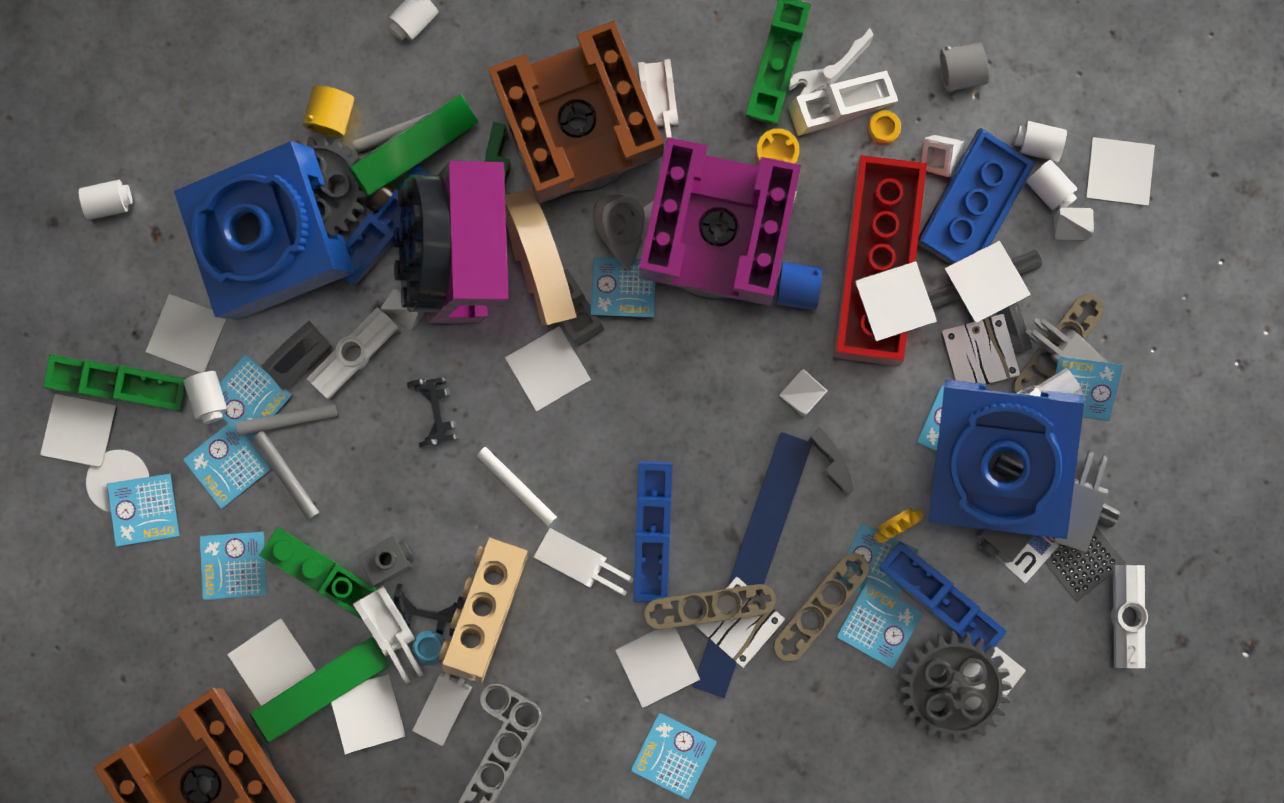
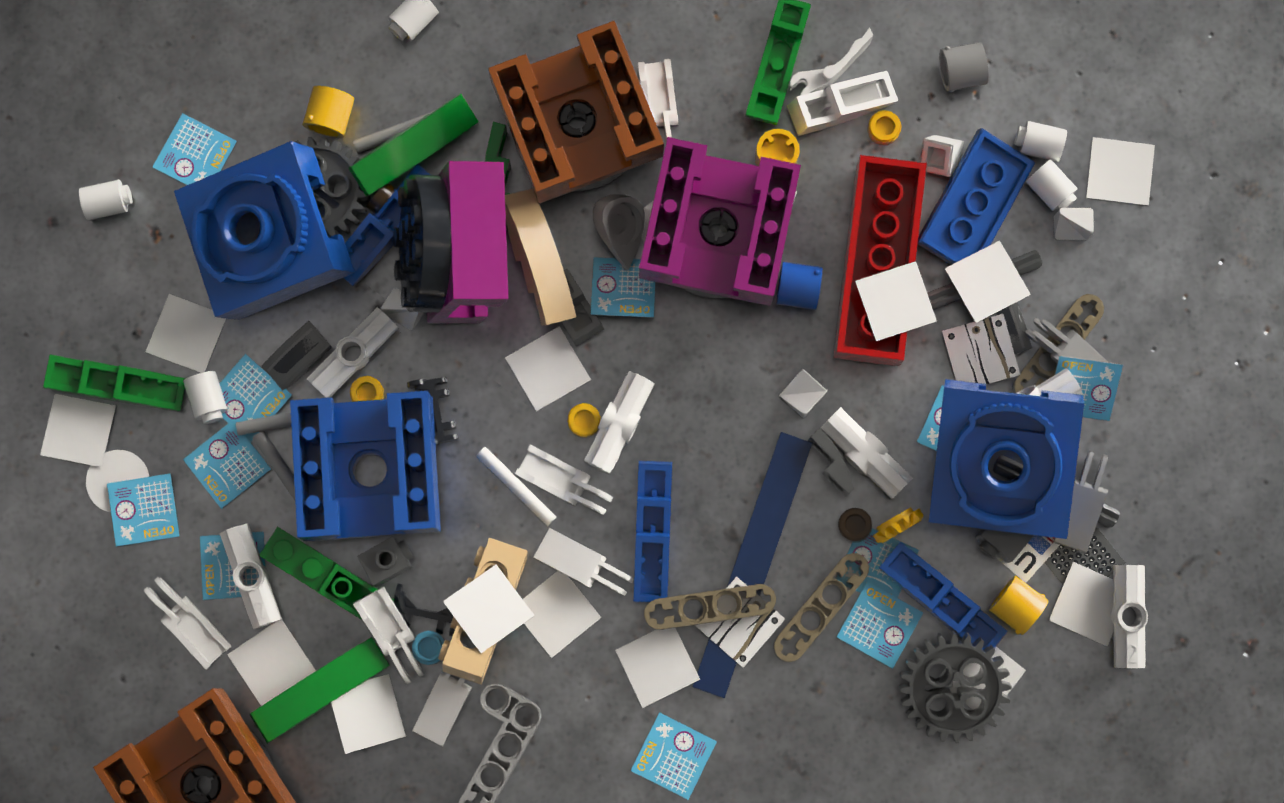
(190, 626): none -> white arm
(193, 151): none -> medium azure sticker
(244, 554): none -> white piece
(332, 440): none -> blue piece
(366, 389): none -> yellow tile
(488, 608): none -> white sticker
(559, 478): none -> white arm
(559, 613): none -> white sticker
(584, 420): none -> yellow tile
(619, 422): none -> white piece
(855, 525): none -> dark brown tile
(866, 453): none -> white piece
(1018, 605): none -> yellow piece
(1086, 604): none -> white sticker

